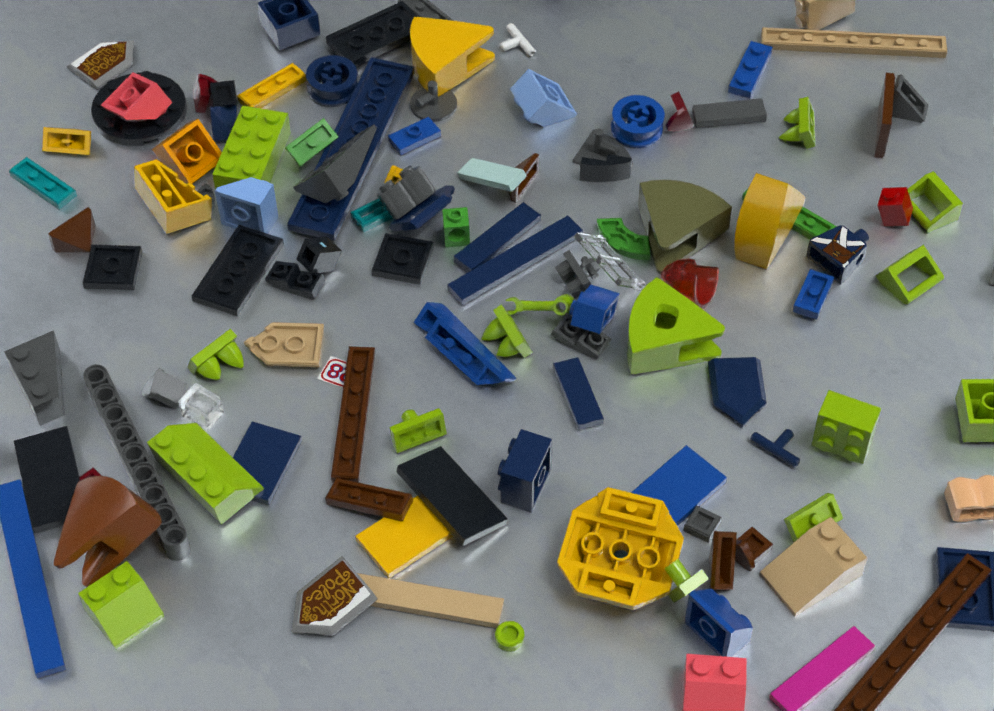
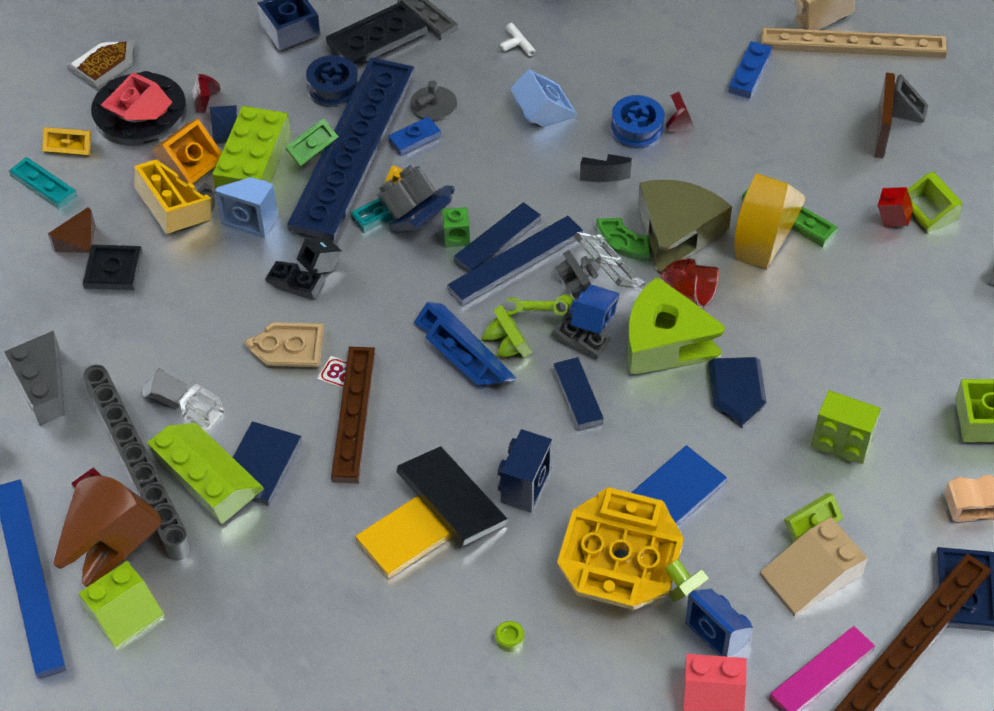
(47, 476): black tile -> none
(224, 93): black brick -> none
(224, 348): lime tile -> none
(237, 270): black tile -> none
(272, 87): yellow tile -> none
(331, 600): tile -> none
(337, 171): dark grey wedge -> none
(369, 499): reddish brown tile -> none
(402, 258): black tile -> none
(417, 429): lime tile -> none
(435, 601): tan tile -> none
(448, 51): yellow piece -> none
(491, 174): light aqua tile -> none
(531, 168): reddish brown slope -> none
(599, 146): dark grey shield -> none
(702, 524): dark grey tile -> none
(722, 560): reddish brown slope -> none
(729, 113): dark grey tile -> none
(751, 548): reddish brown tile -> none
(777, 447): dark blue piece -> none
(805, 130): lime tile -> none
(813, 294): blue plate -> none
(838, 251): dark blue torso -> none
(923, 259): lime tile -> none

